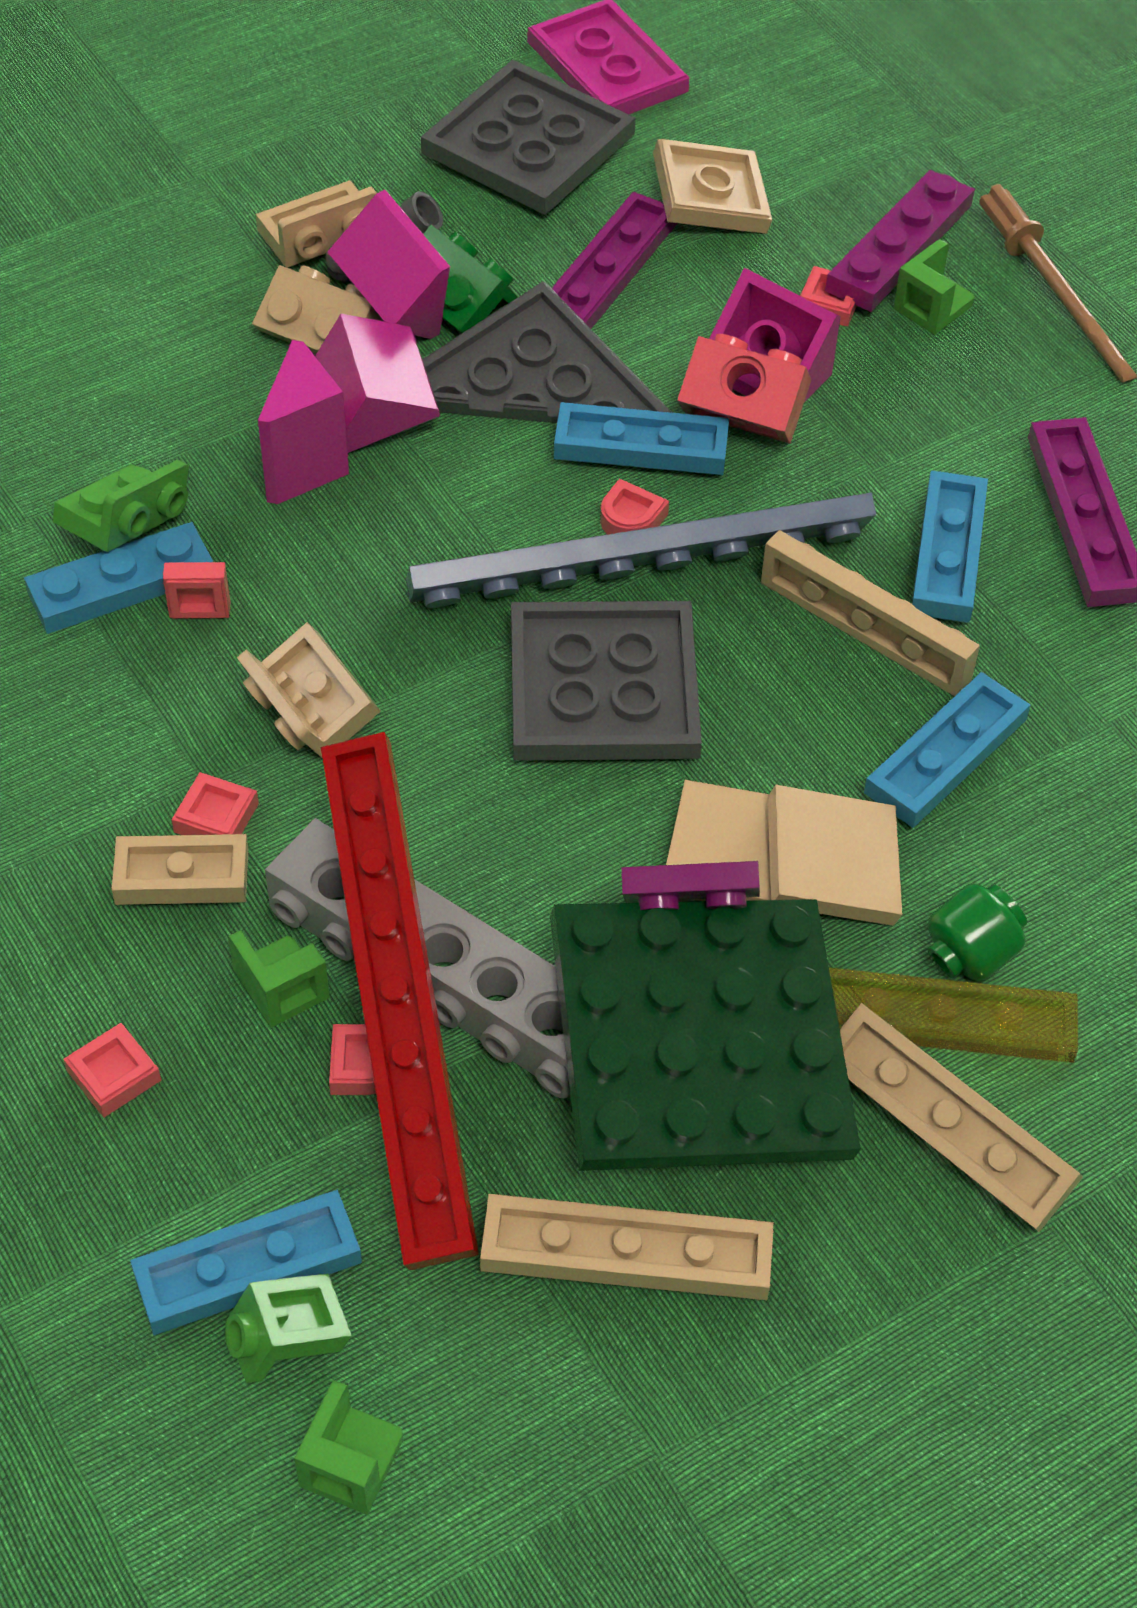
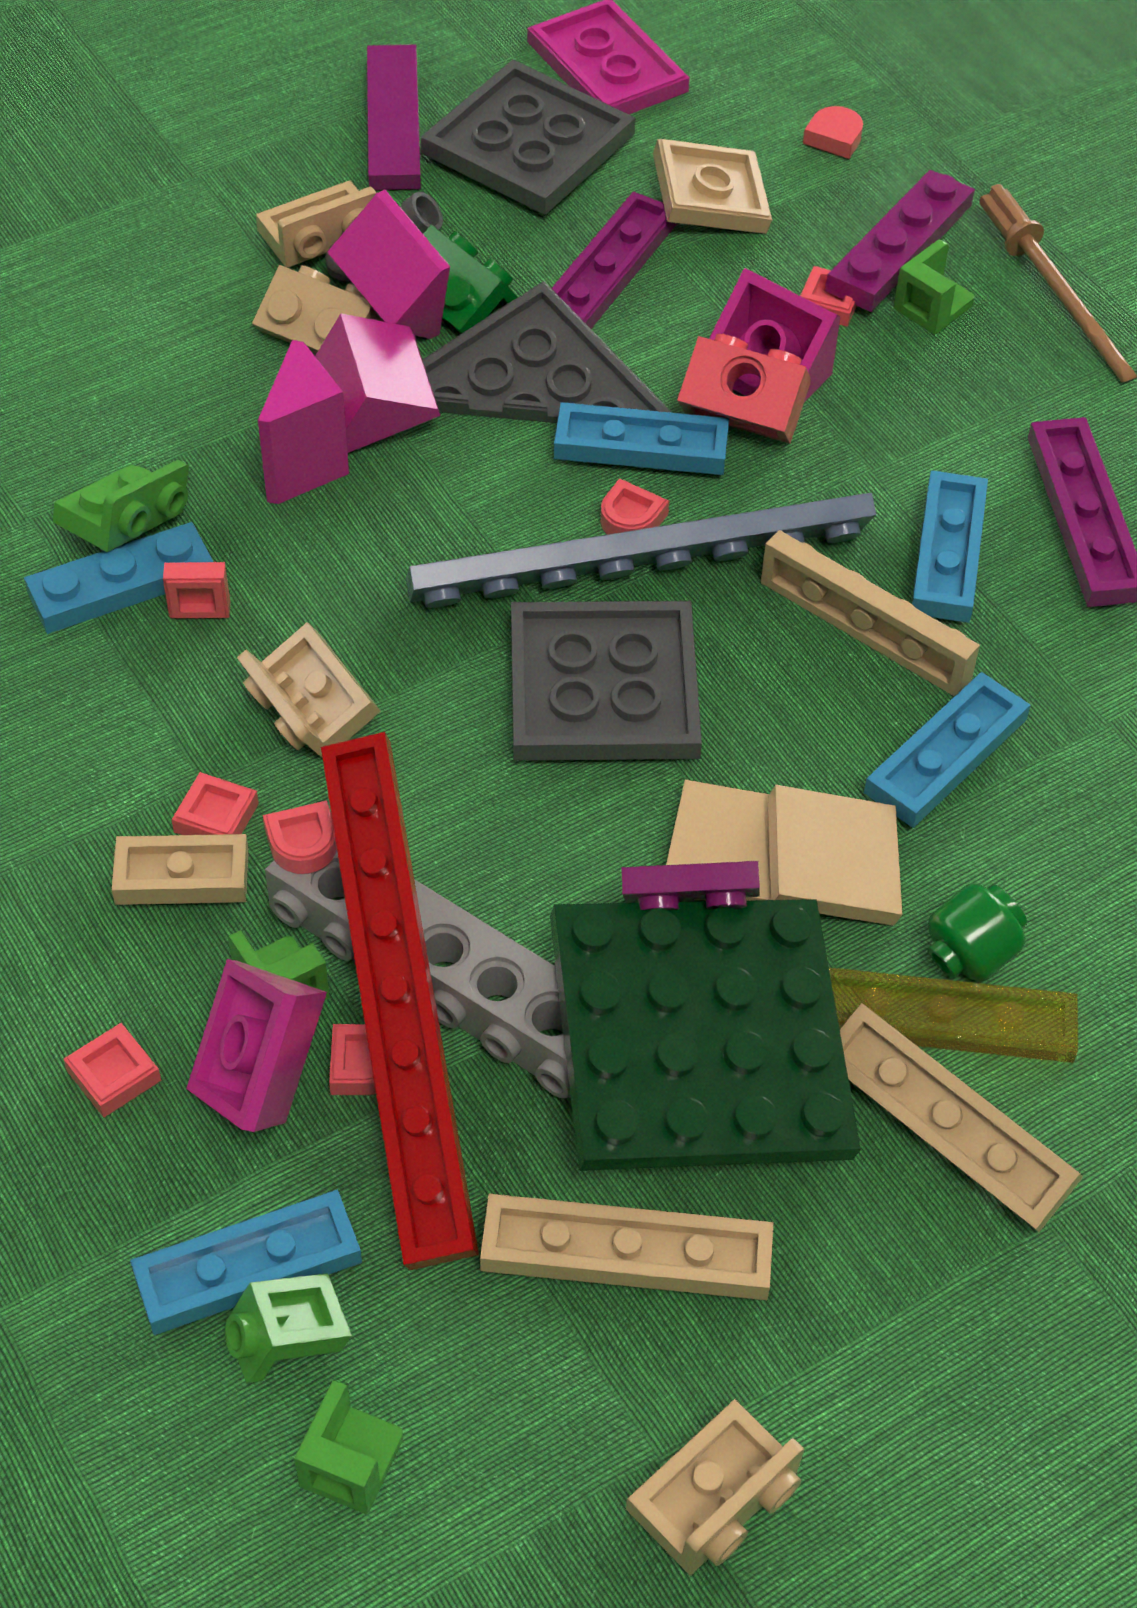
(255, 1045): none -> dark pink slope
(301, 837): none -> coral tile
(393, 117): none -> magenta tile
(714, 1487): none -> tan bracket
(834, 131): none -> coral tile

